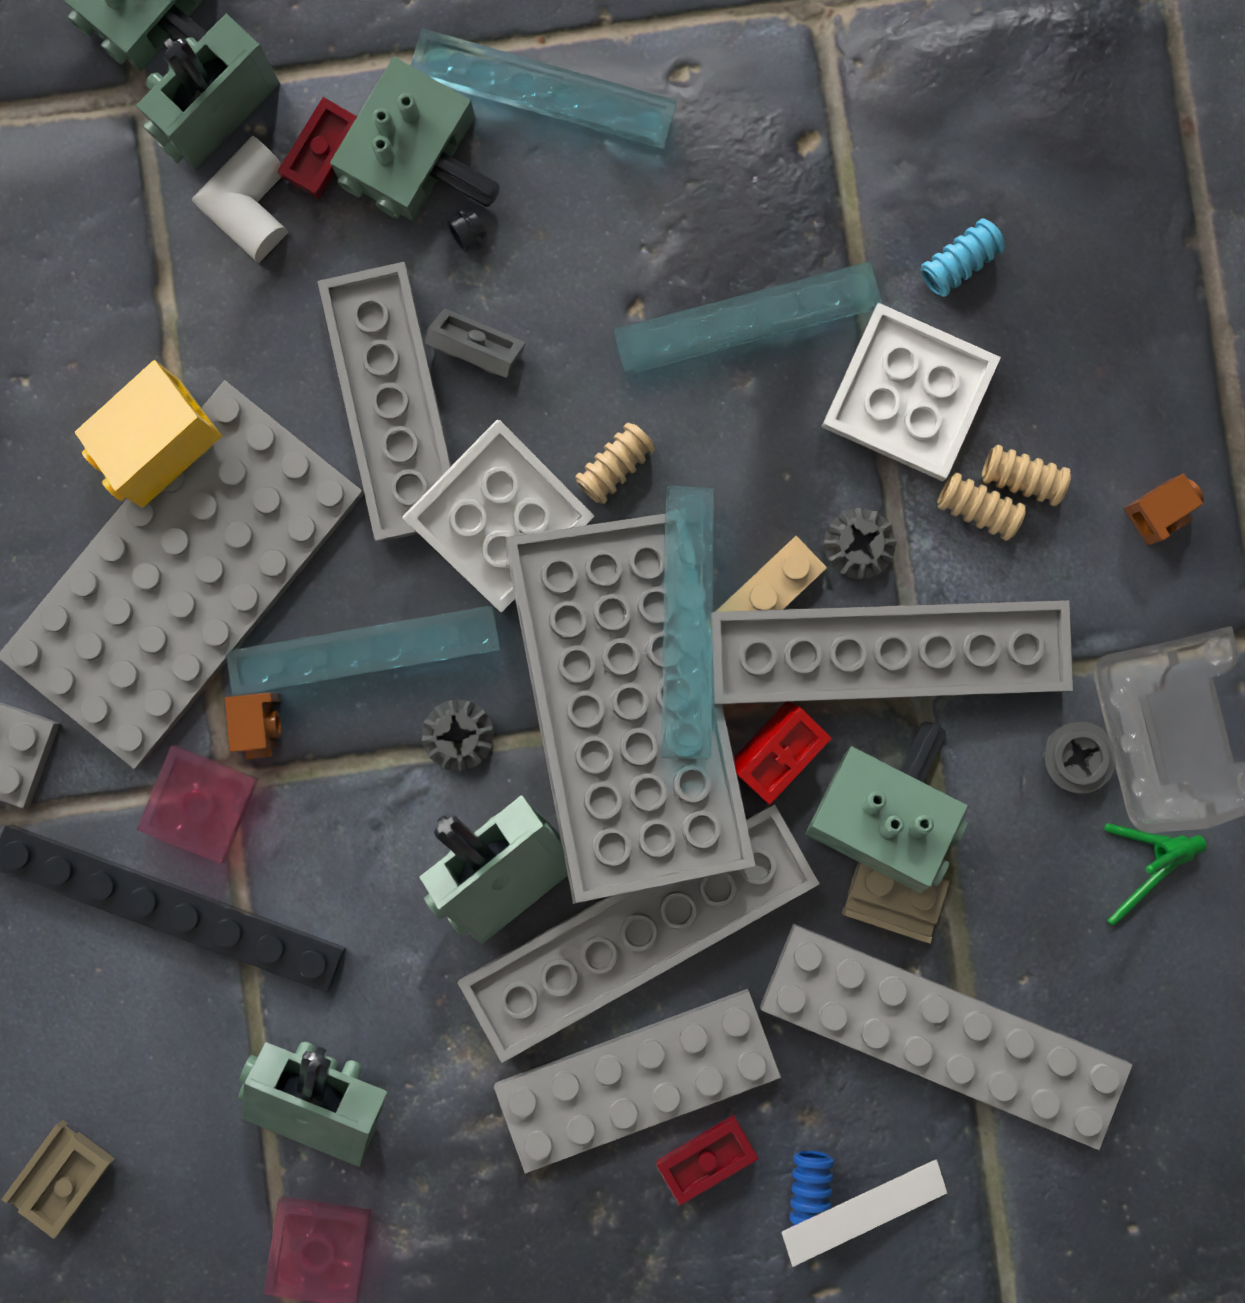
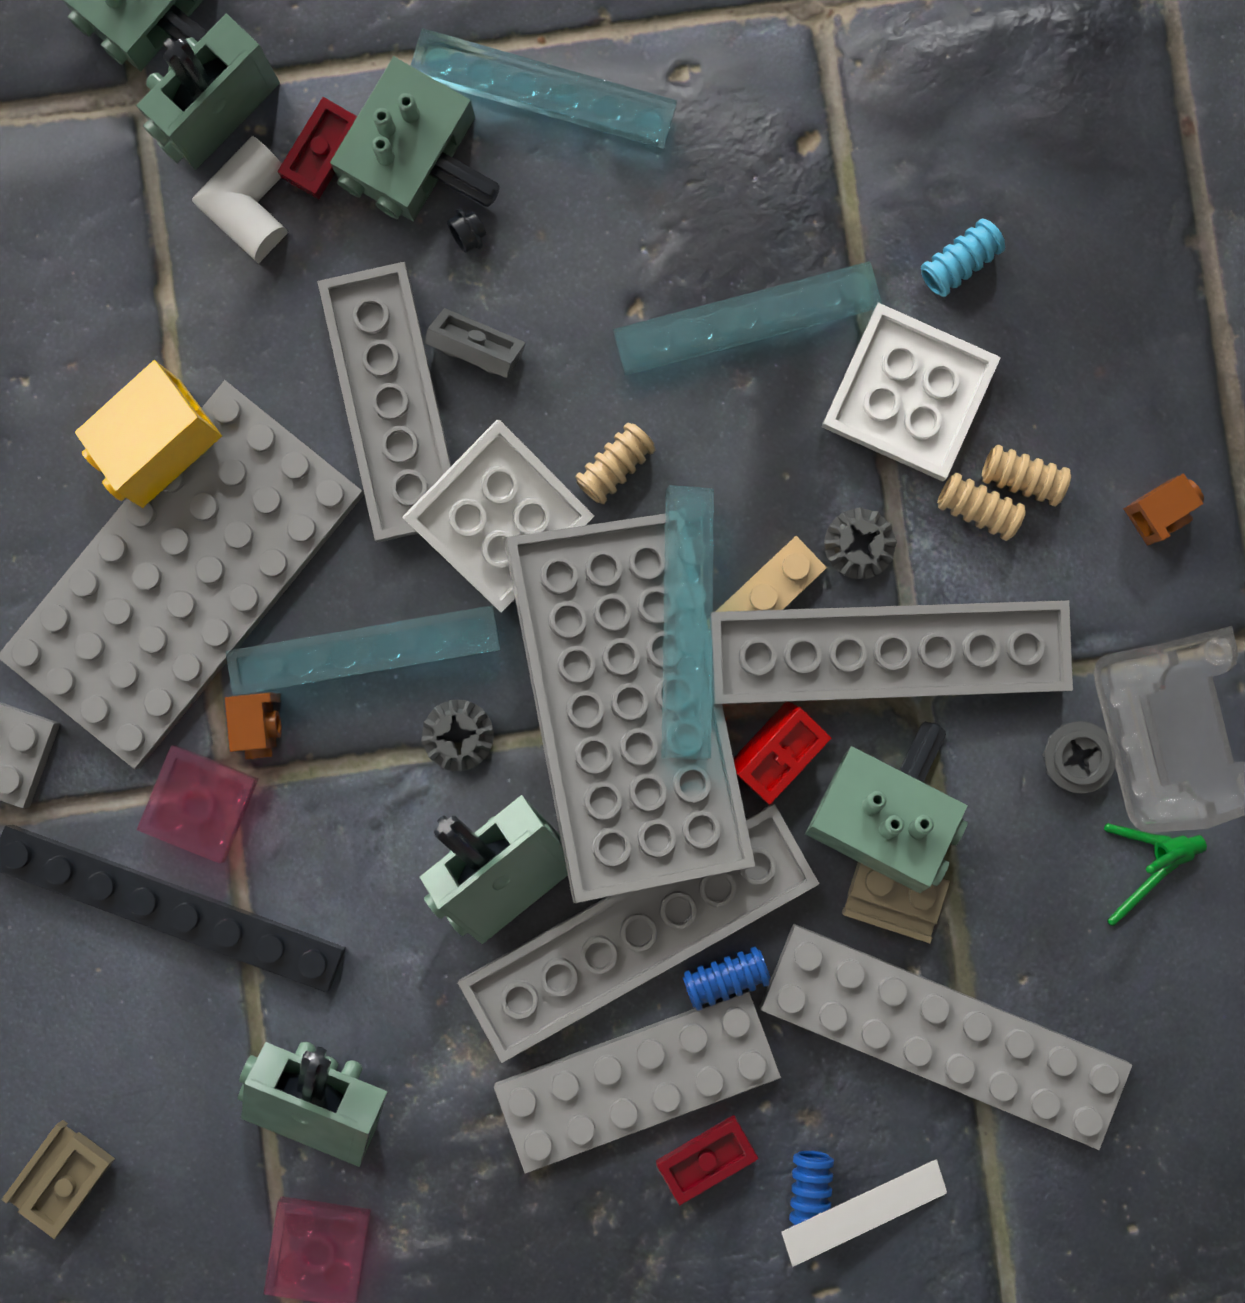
(726, 978): none -> blue piece

